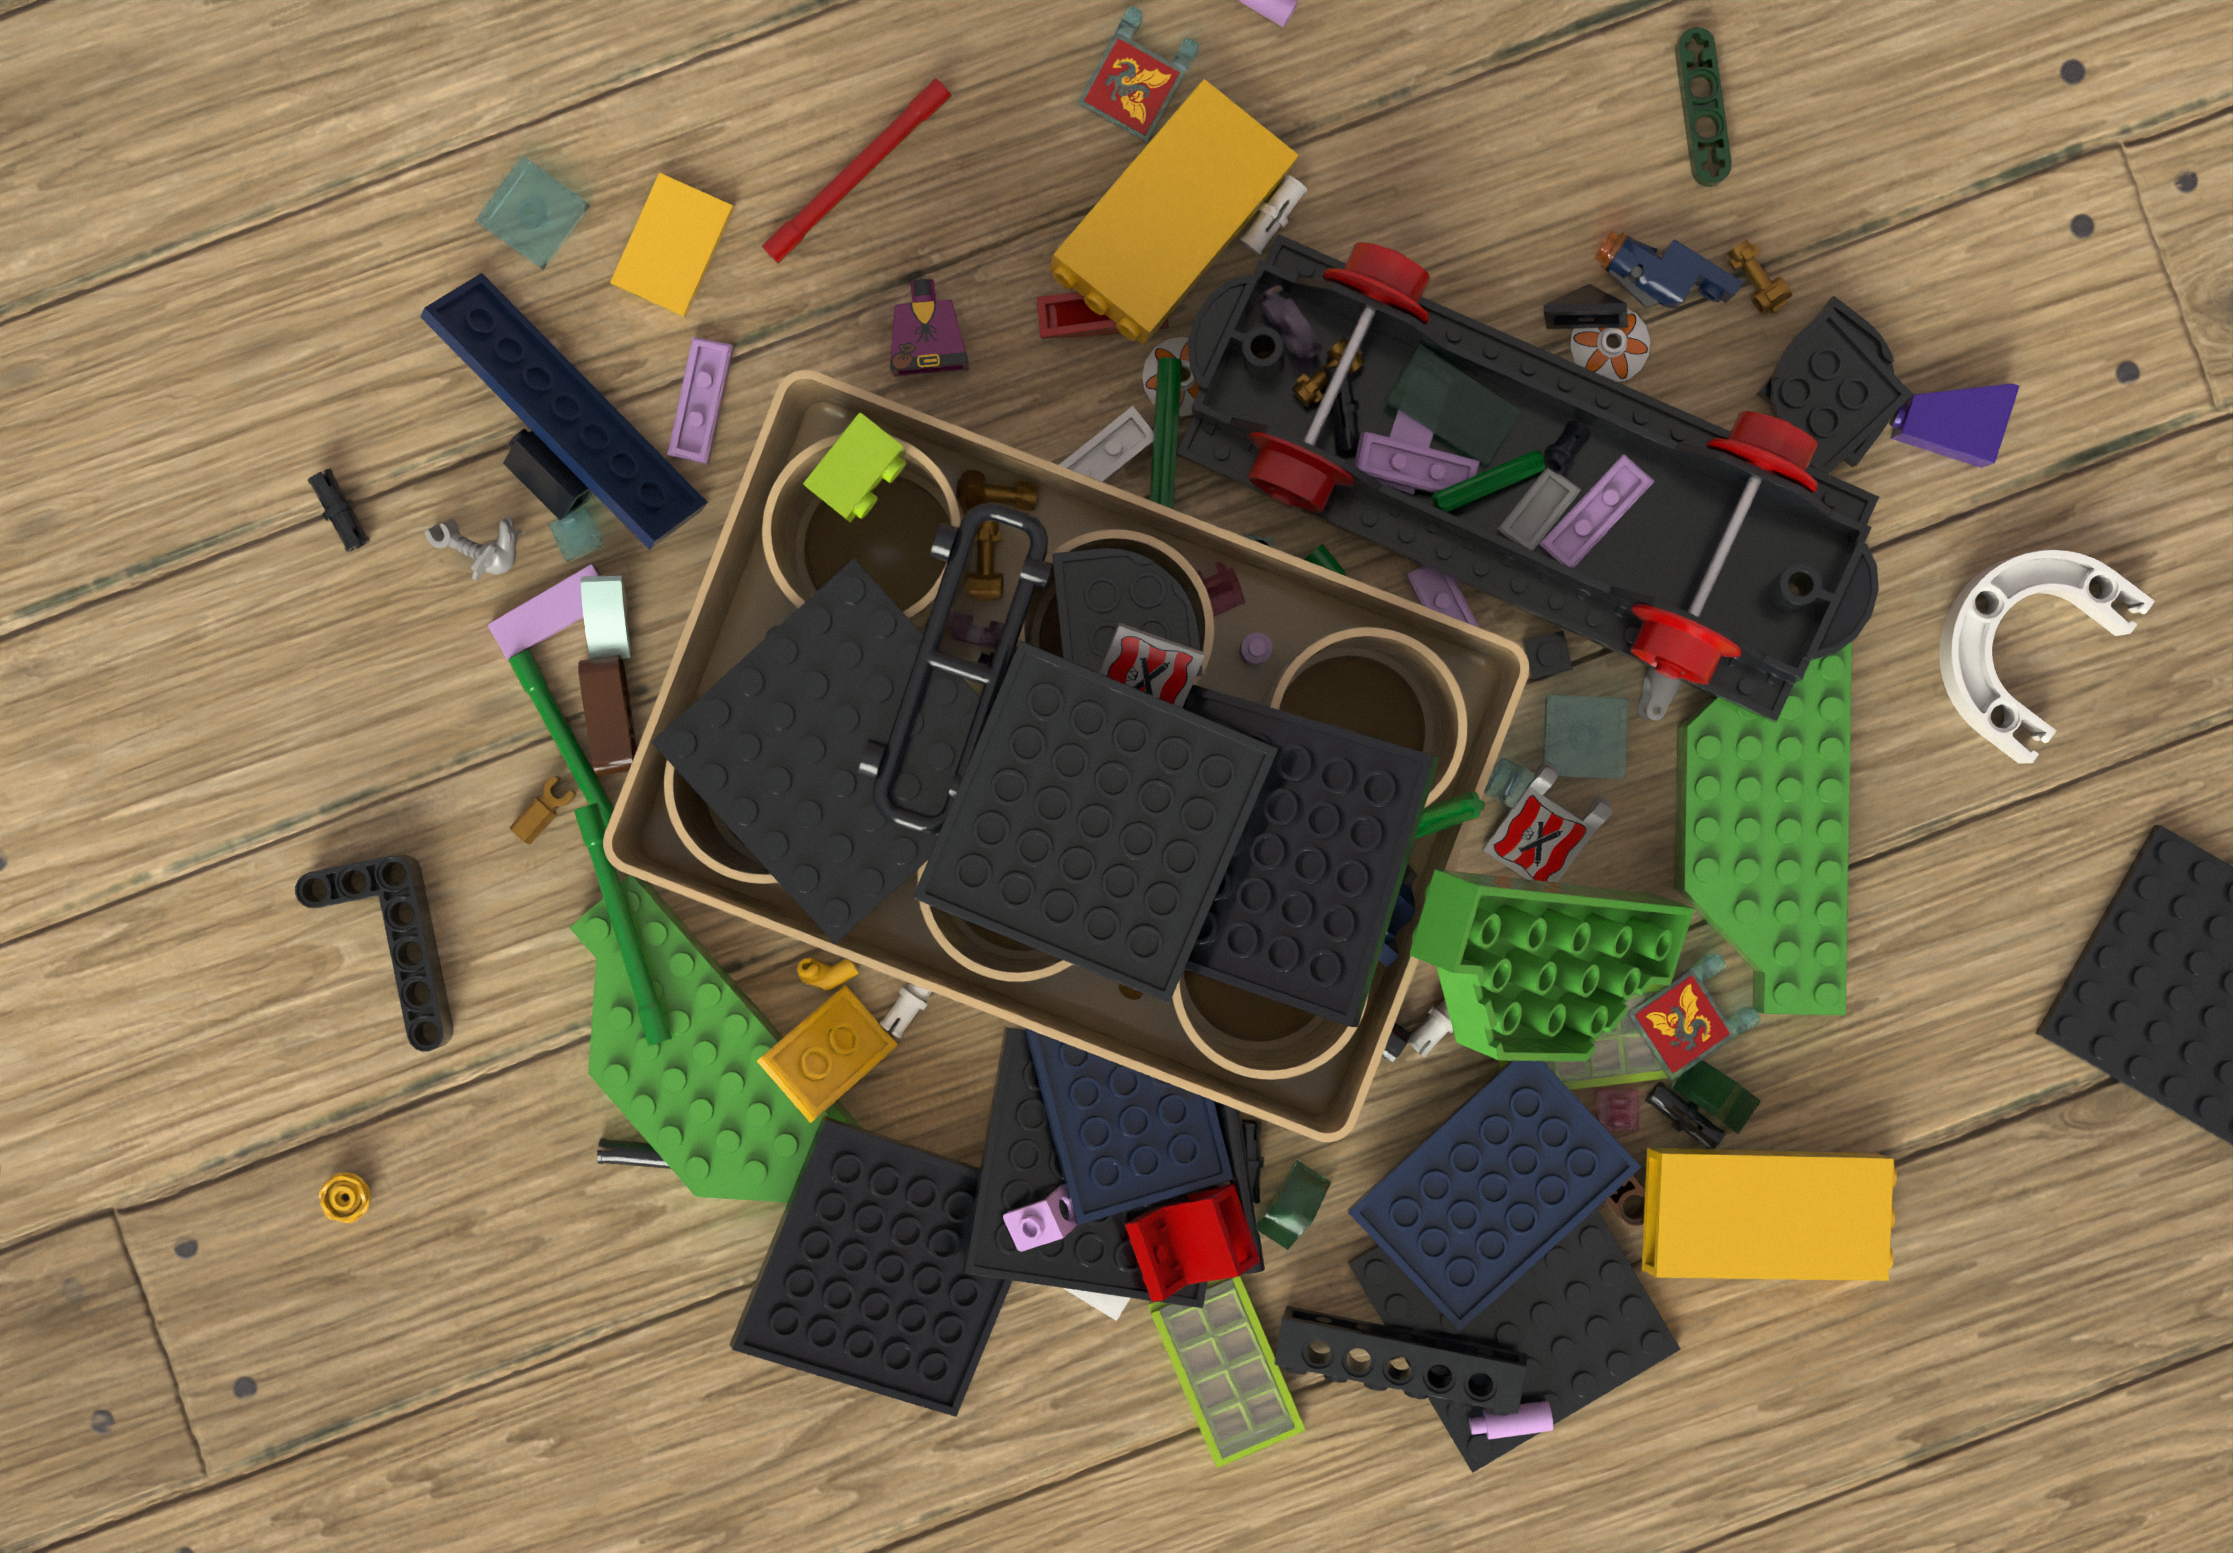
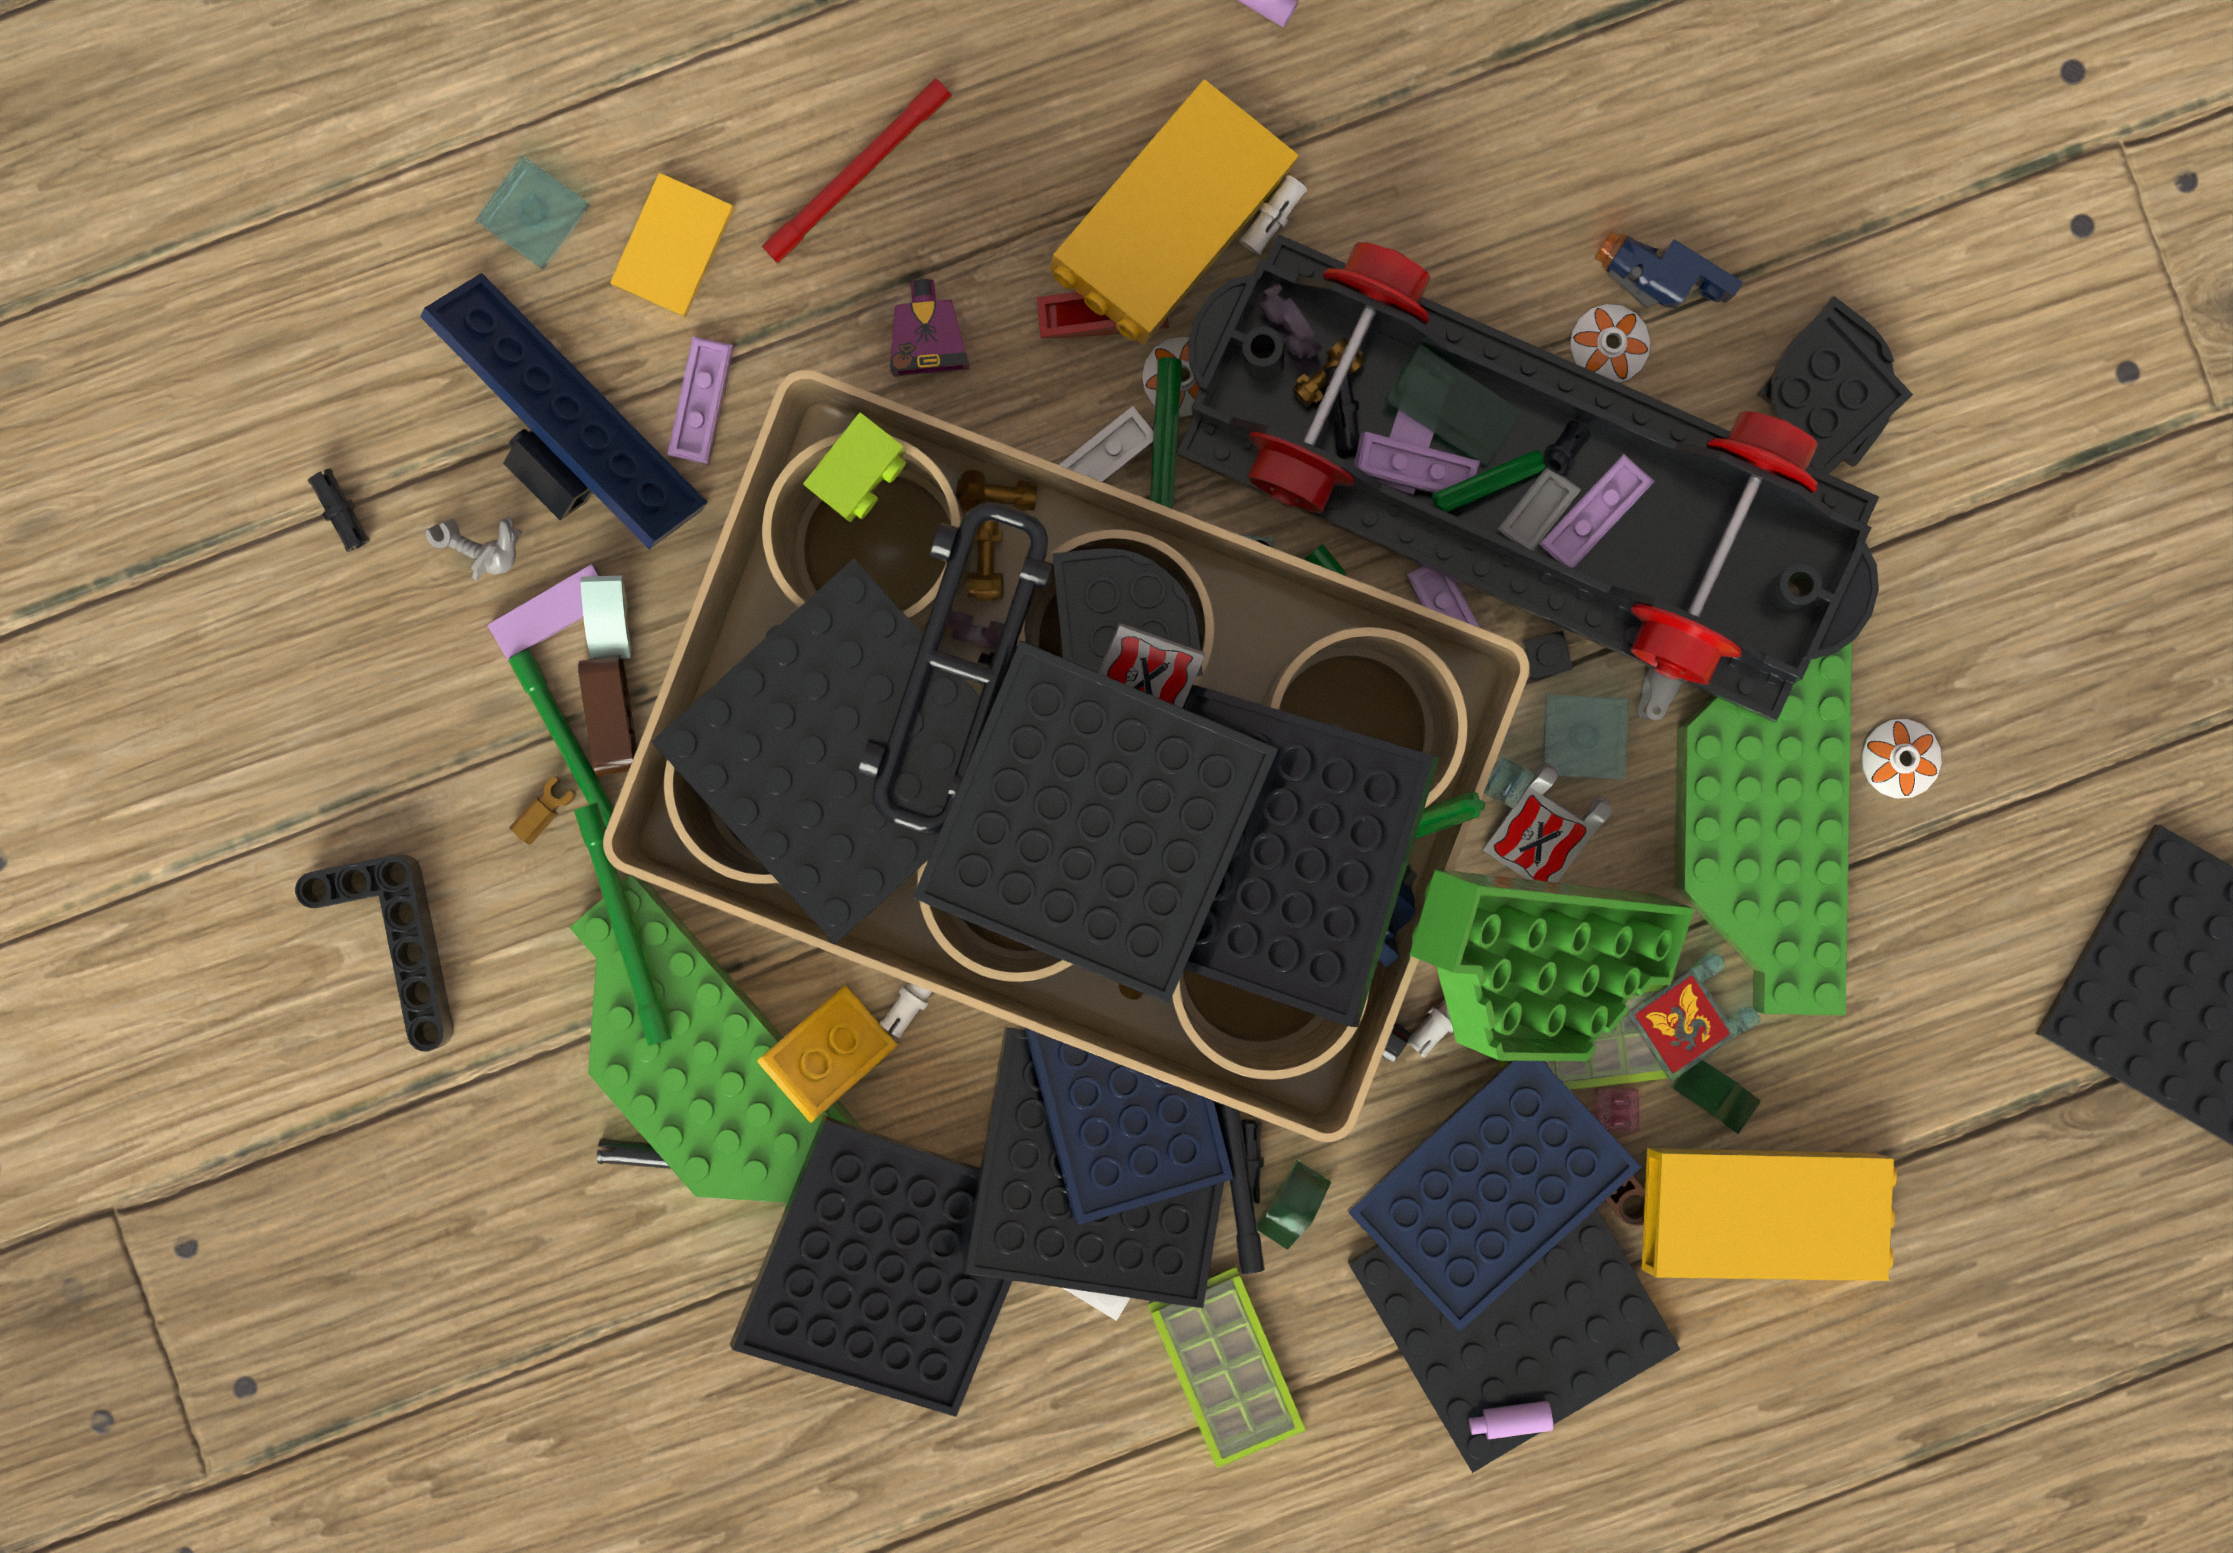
(332, 1197): yellow plate -> none
(576, 534): clear light blue tile -> none
(825, 976): yellow arm -> none
(1040, 1221): lavender bracket -> none
(1133, 82): flag -> none
(1192, 1241): red piece -> none
(1223, 589): clear pink tile -> none
(1255, 649): lavender cylinder -> none
(1421, 1350): black brick -> none
(1586, 309): black slope -> none
(1663, 1099): black pin -> none
(1709, 106): dark green beam -> none
(1769, 294): pearl gold bar -> none
(1882, 758): none -> white dish
(1957, 422): dark purple slope -> none
(1969, 635): white piece -> none

